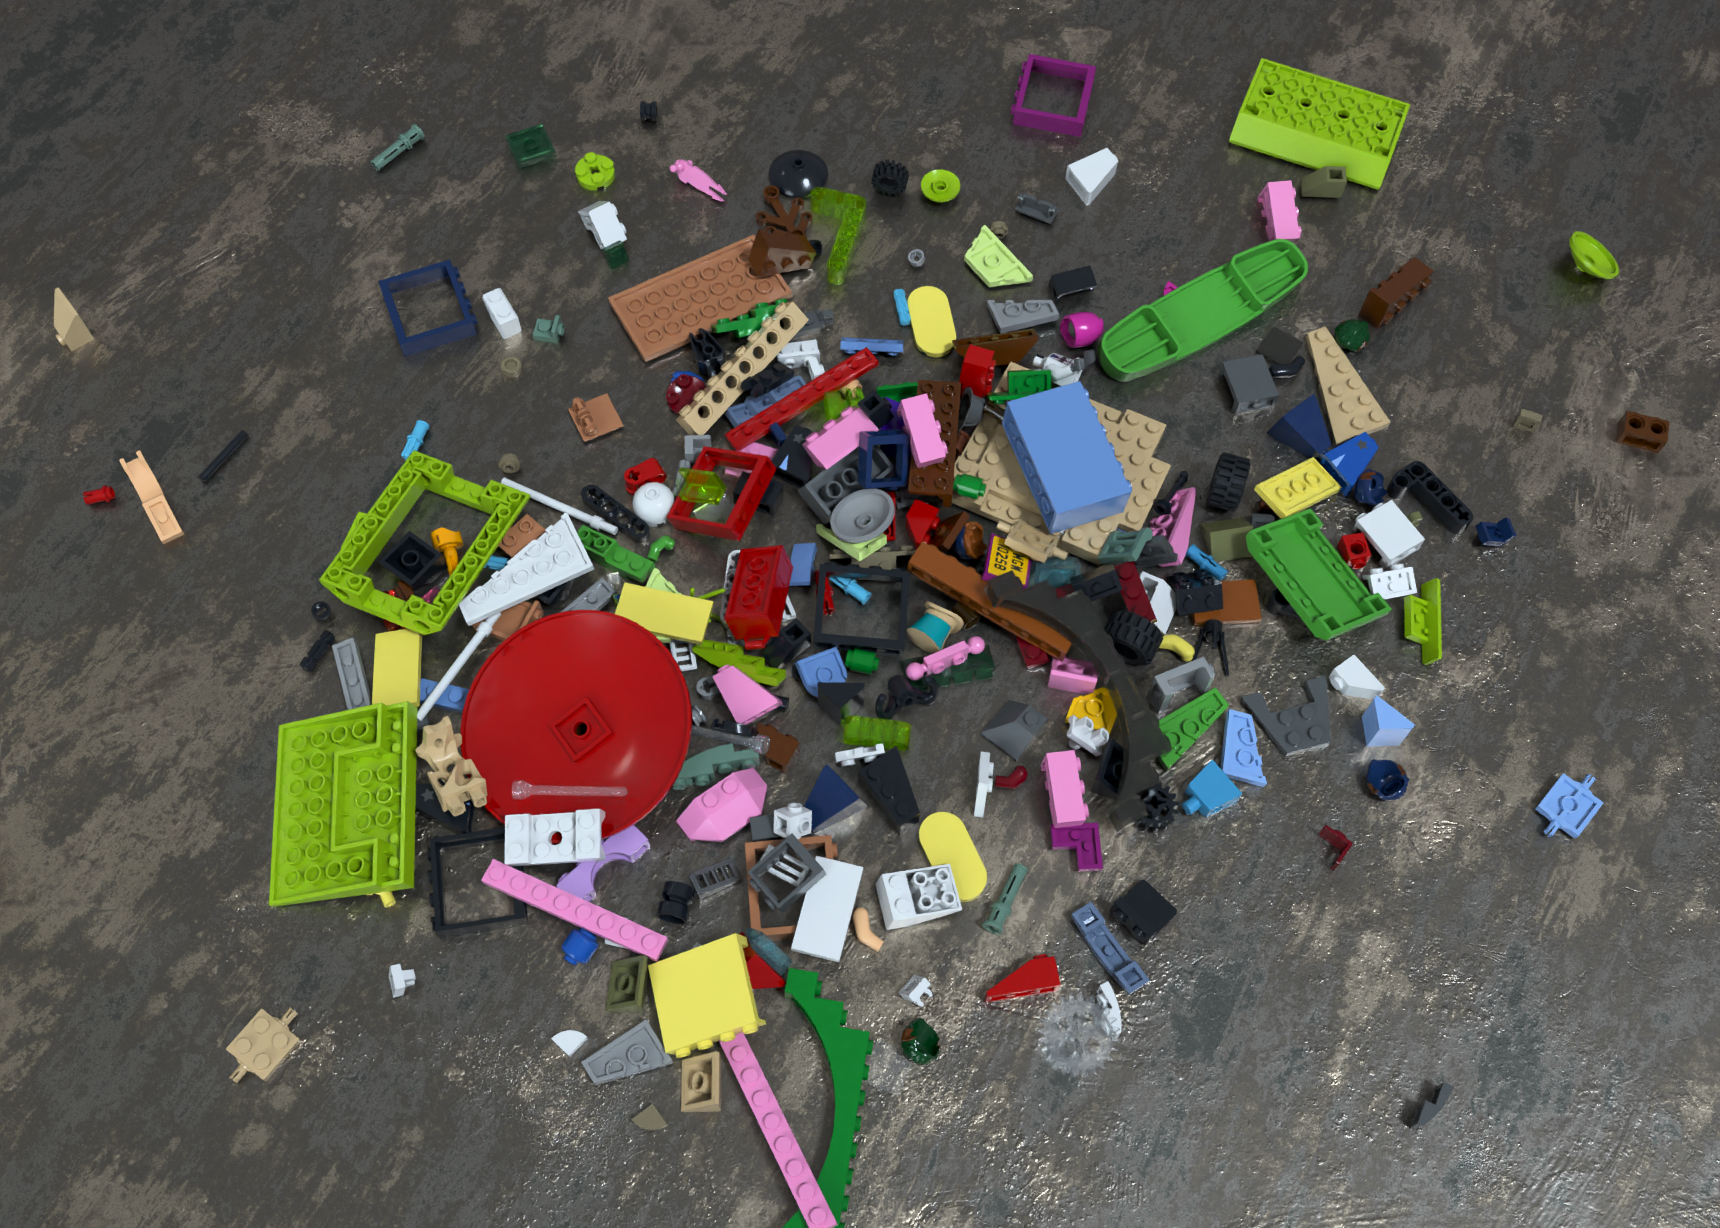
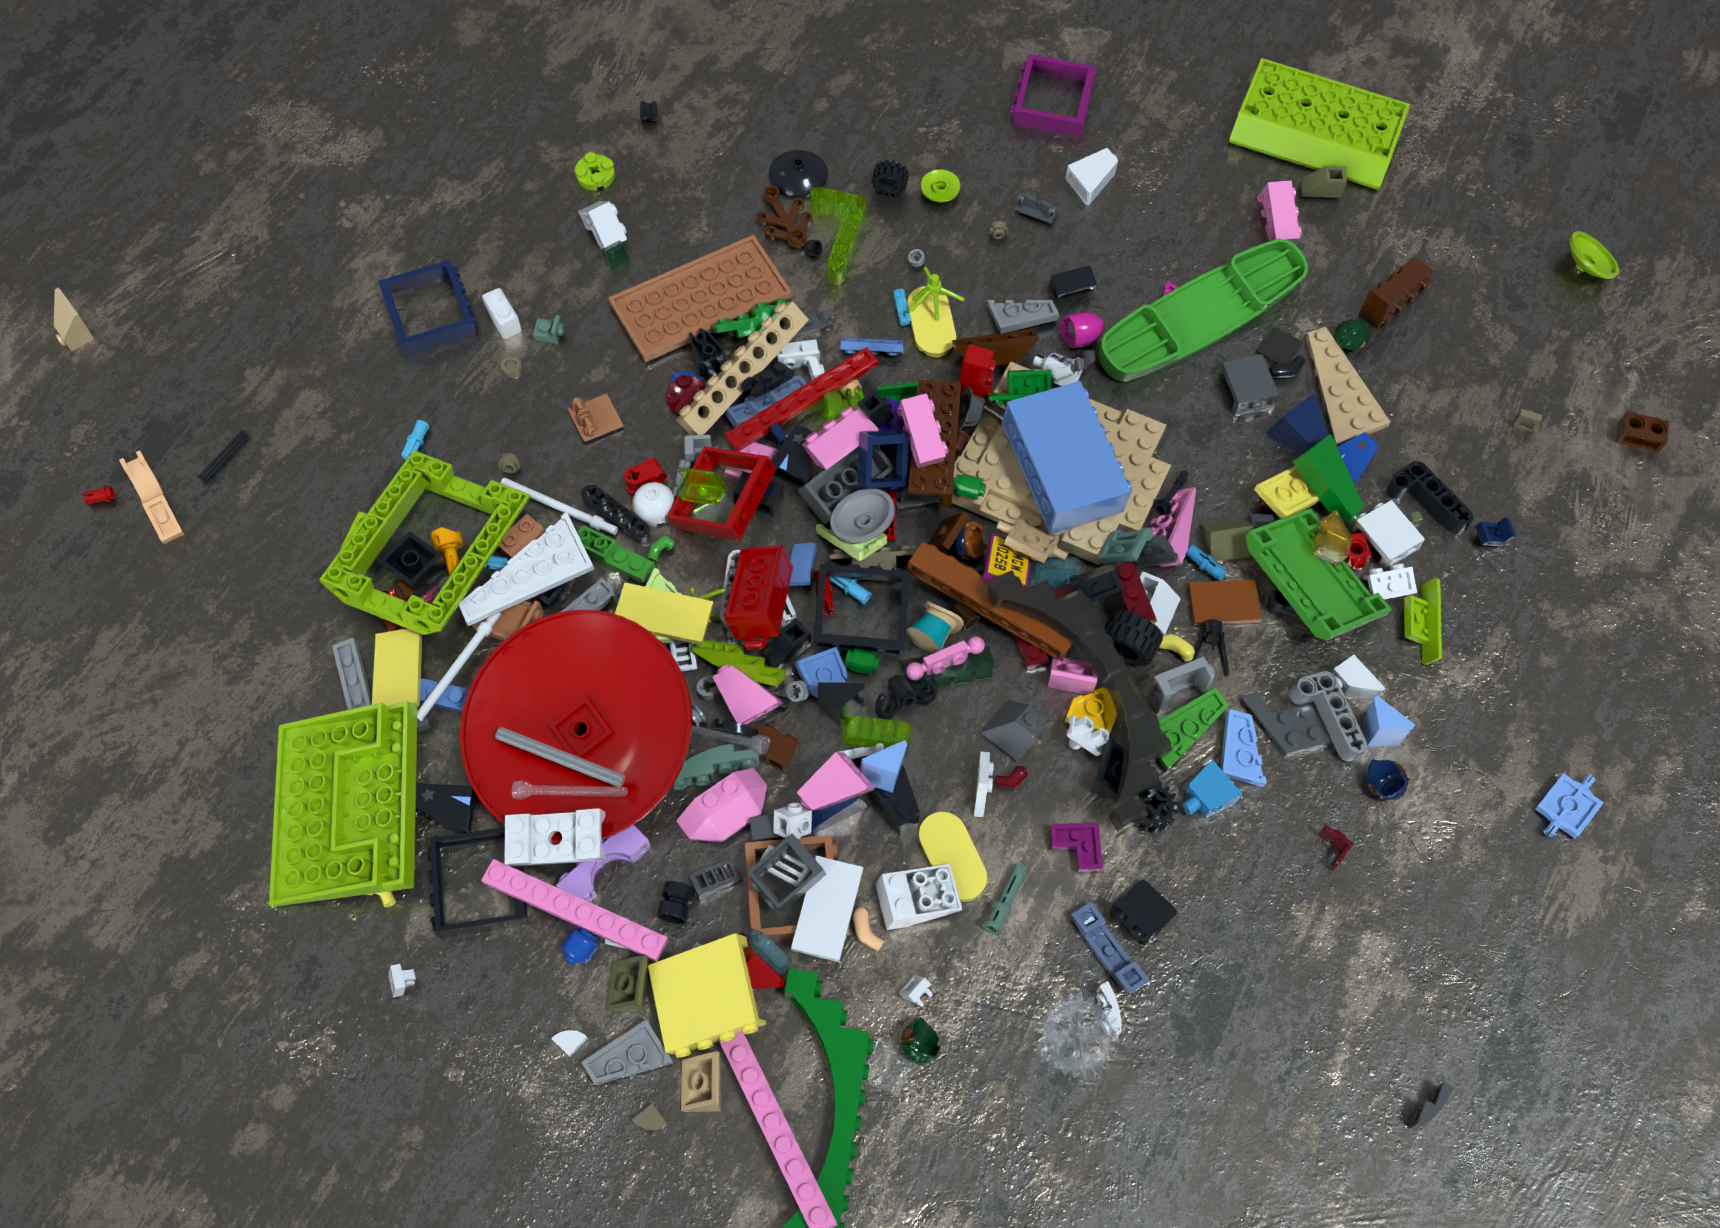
(263, 1045): tan plate -> none
(317, 650): black axle -> none
(318, 607): black hinge -> none
(403, 140): sand green pin -> none
(453, 789): tan hips -> none
(530, 146): clear green plate -> none
(560, 757): none -> light grey axle
(695, 176): bright pink piece -> none
(780, 253): reddish brown wedge -> none
(790, 691): none -> light grey bush
(834, 783): none -> bright pink slope
(884, 766): none -> light blue slope
(921, 521): red slope -> none
(933, 288): none -> lime plant
(995, 262): yellowish green wing -> none
(1032, 978): red slope -> none
(1065, 788): bright pink wedge -> none
(1196, 591): black bracket -> none
(1228, 481): black tyre -> none
(1329, 478): none -> green slope
(1333, 540): none -> clear yellow slope
(1347, 740): none -> light grey beam
(1370, 488): dark blue hair -> none

